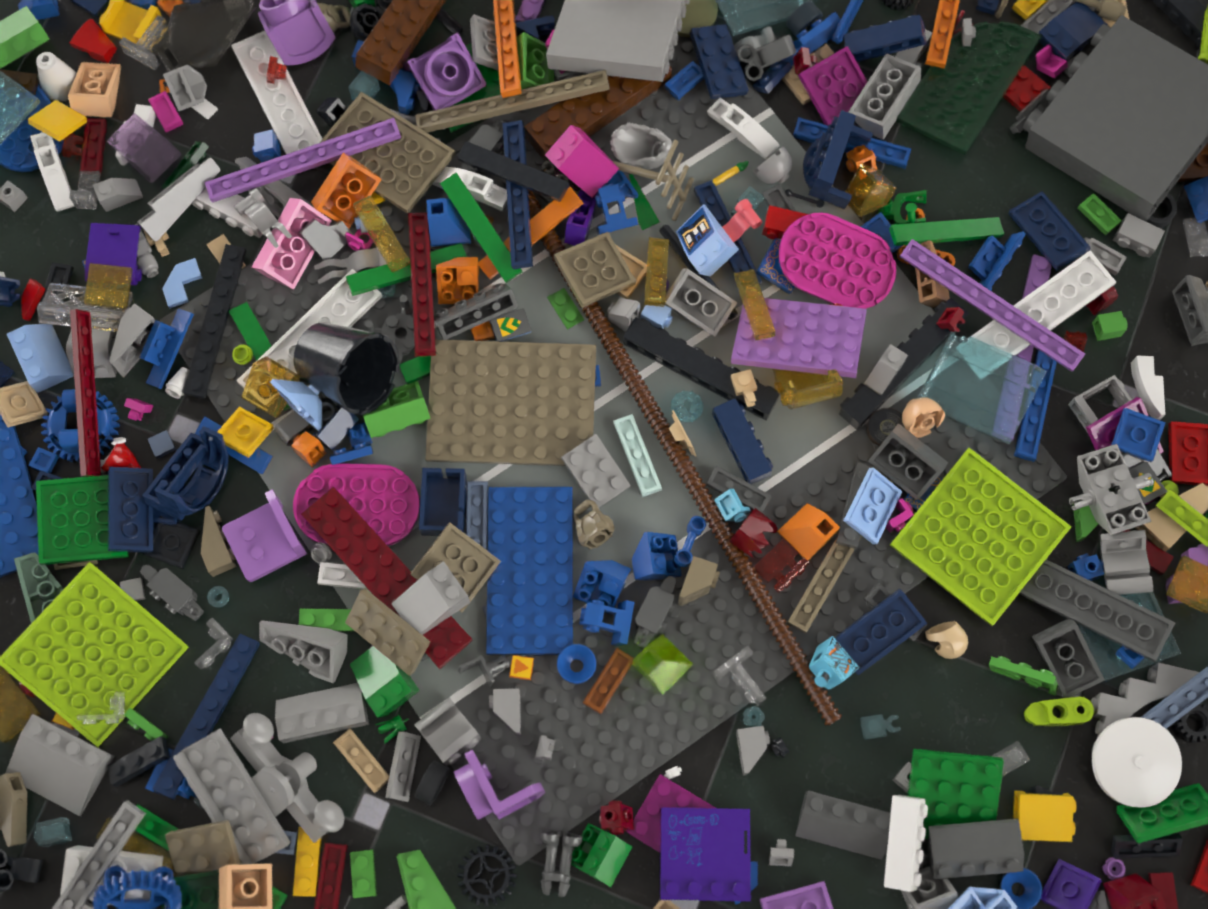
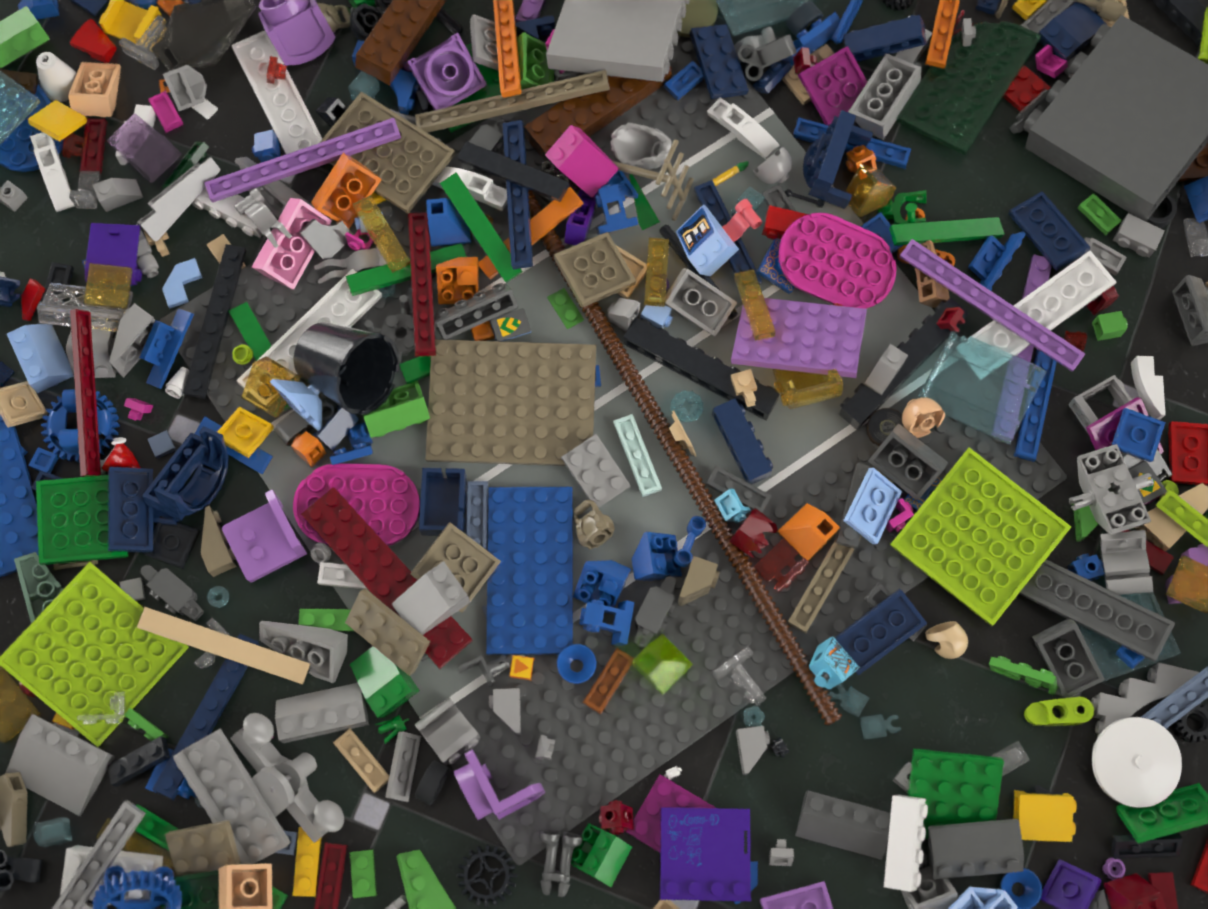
(223, 645): none -> tan tile
(852, 700): none -> clear light blue plate

